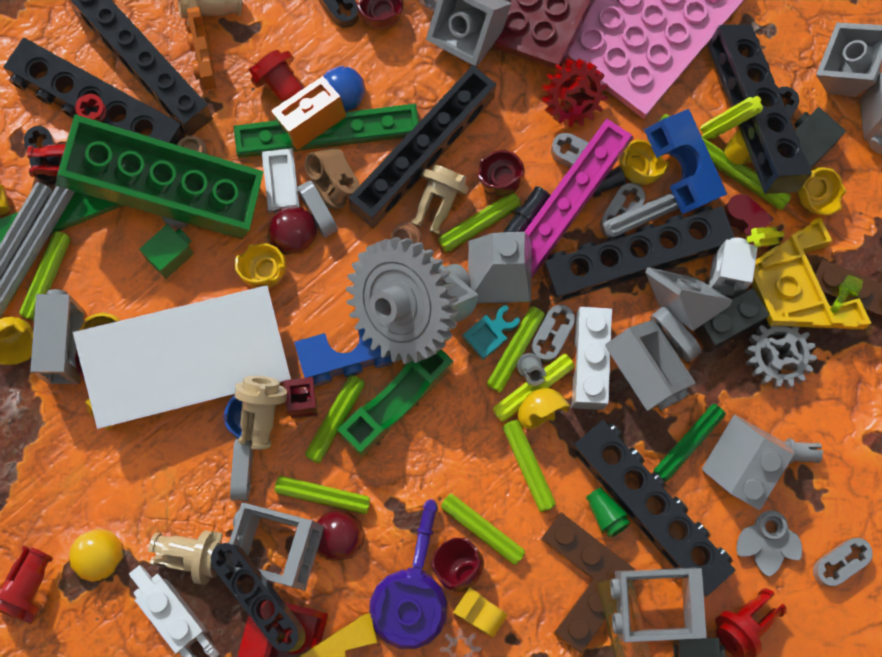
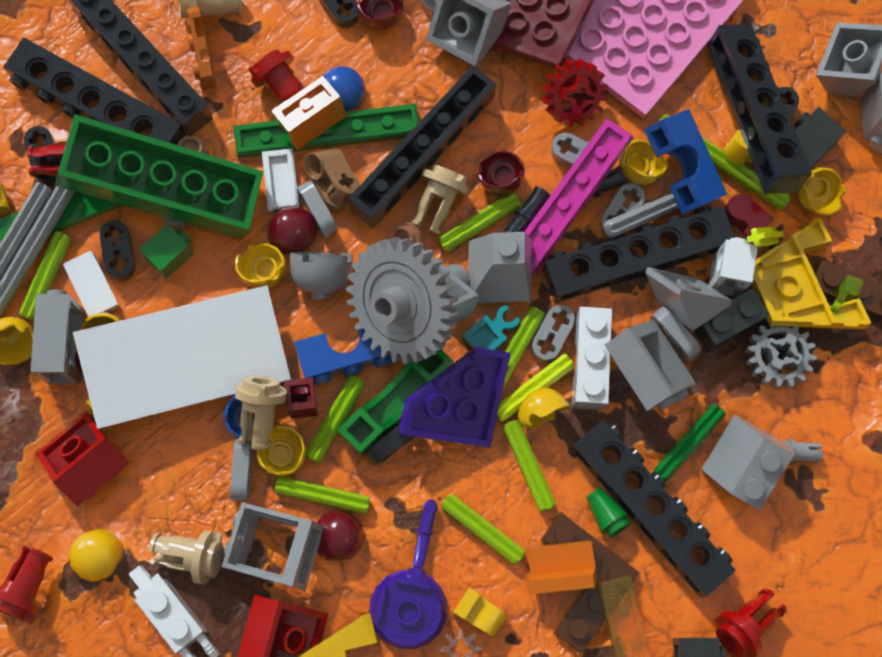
(81, 459): none -> red slope
(88, 101): red bush -> none
(91, 284): none -> white tile
(110, 252): none -> black beam
(261, 592): black beam -> none
(285, 453): none -> yellow hair
(320, 272): none -> light grey cylinder
(387, 446): none -> black beam
(458, 564): dark red hair -> none
(459, 401): none -> dark purple plate
(531, 368): light grey pin -> none
(562, 567): none -> orange panel
(692, 604): light grey window -> none
(731, 117): neon yellow axle -> none
(768, 547): light grey plate -> none
(838, 555): light grey beam -> none

